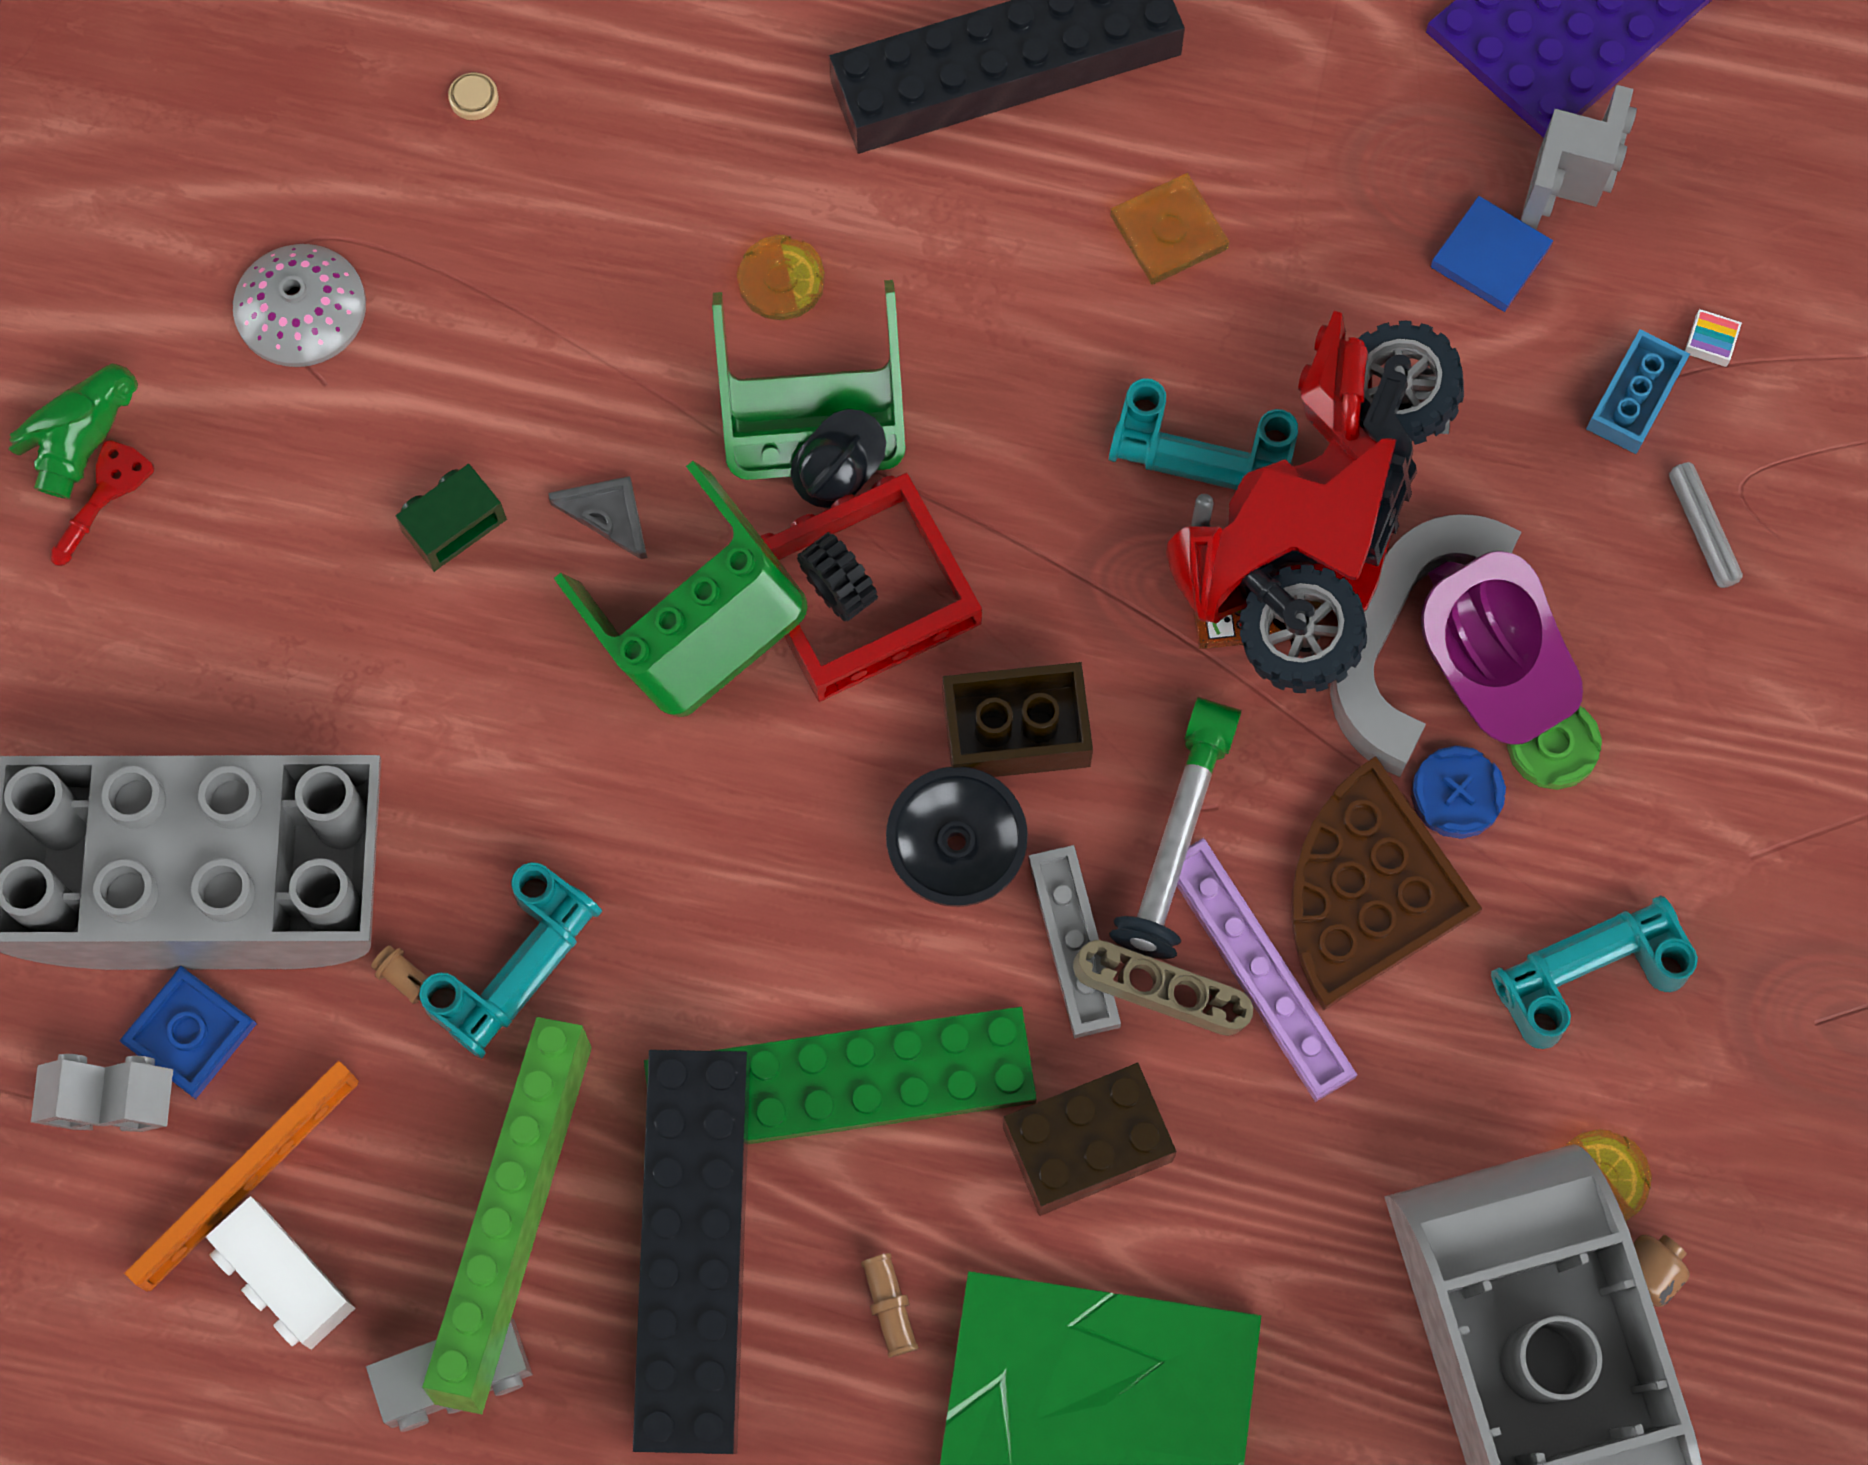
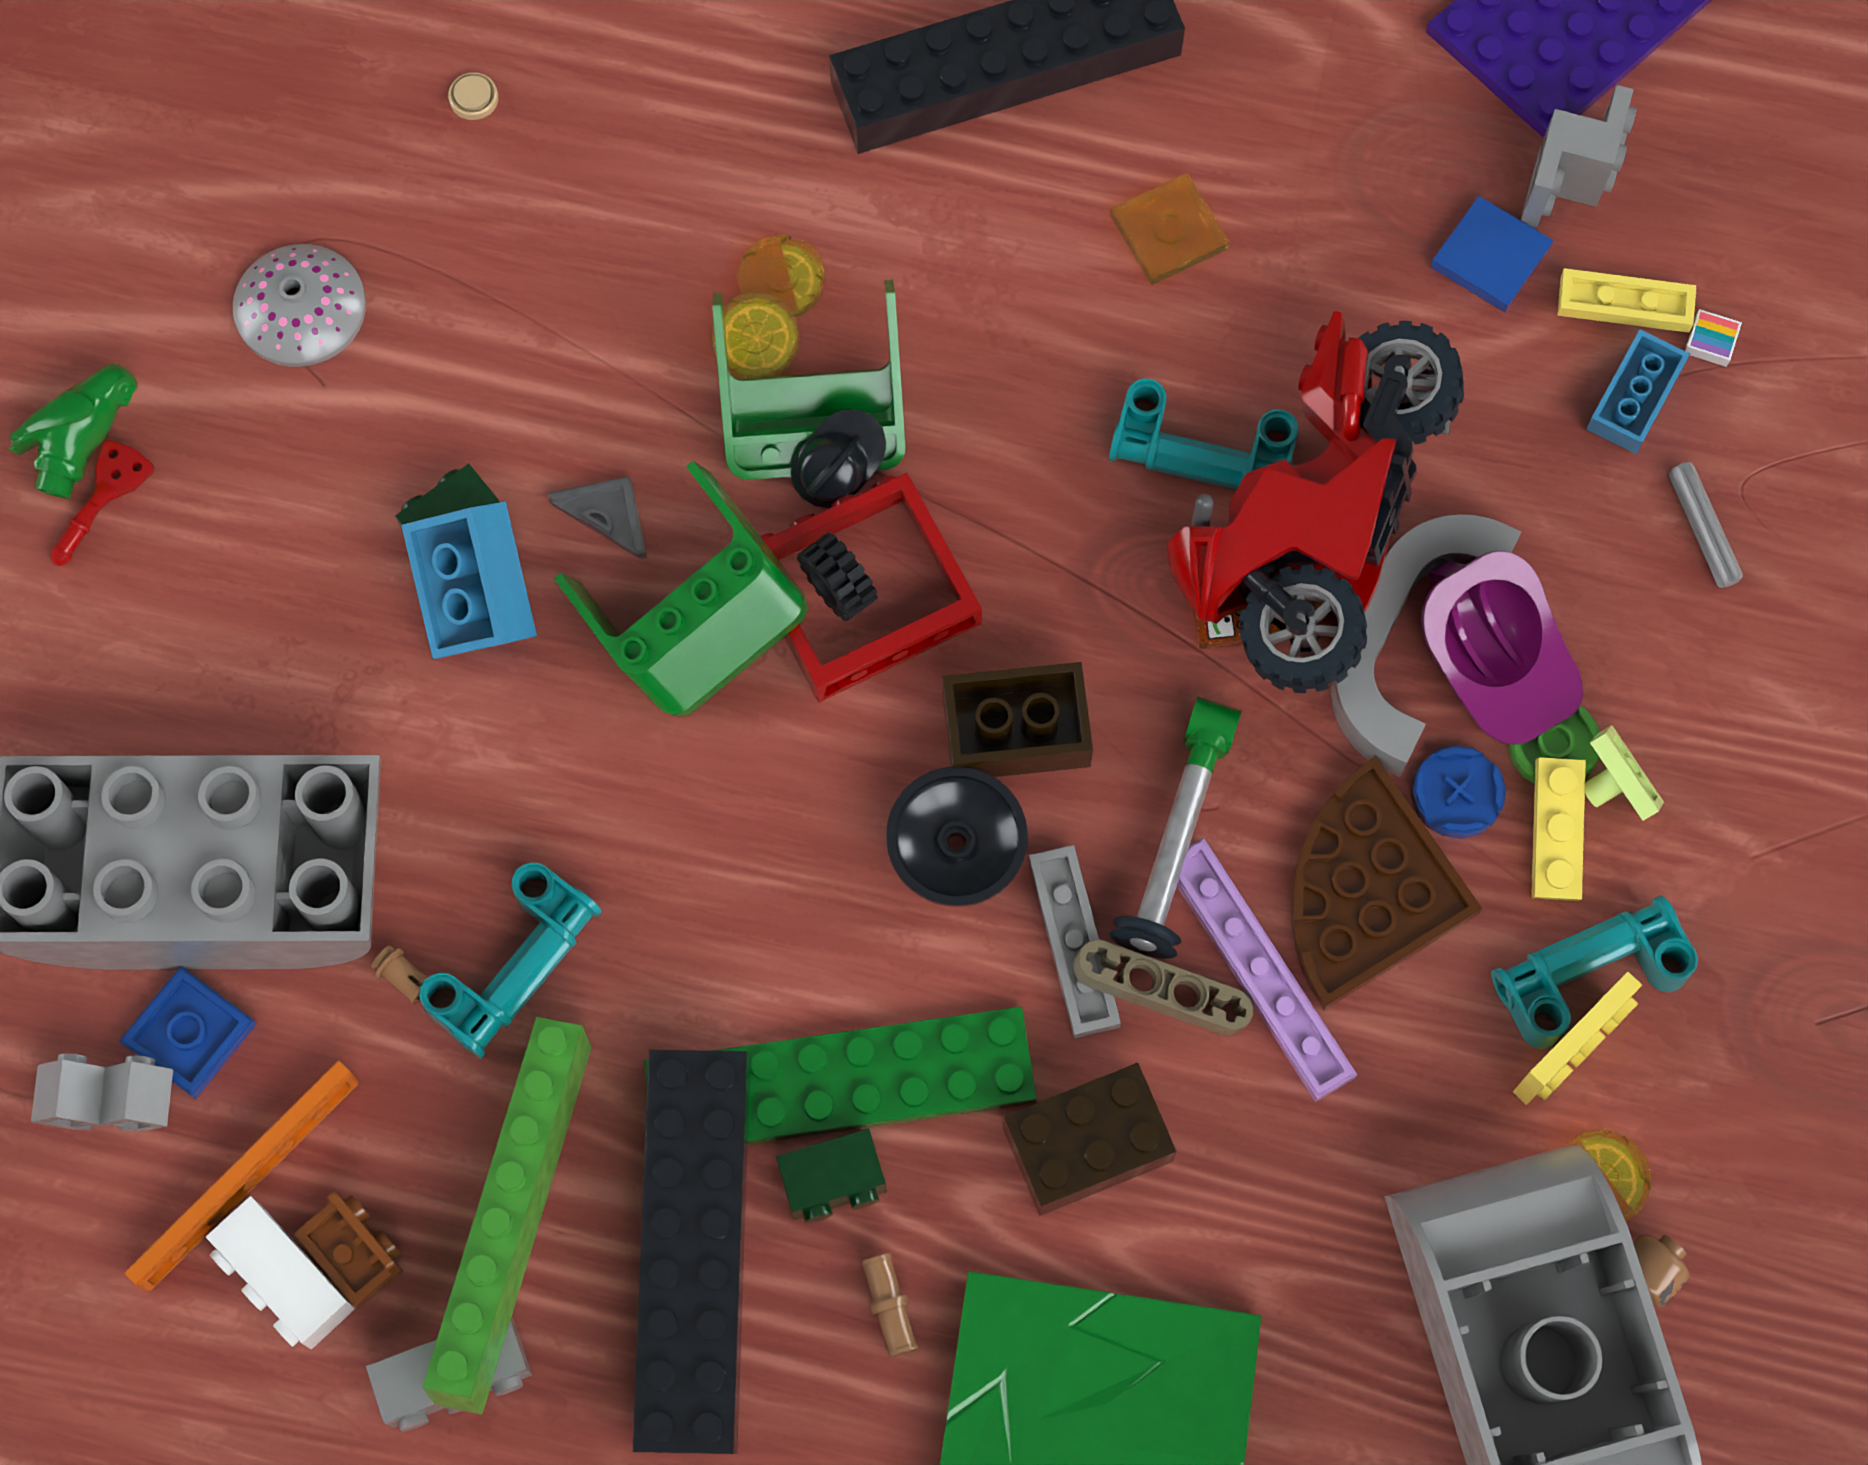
(349, 1250): none -> dark orange bracket
(469, 580): none -> dark azure slope
(759, 335): none -> clear yellow tile
(832, 1176): none -> dark green piece
(1558, 829): none -> light yellow plate
(1580, 1041): none -> light yellow plate
(1621, 775): none -> yellowish green tile
(1626, 300): none -> light yellow plate

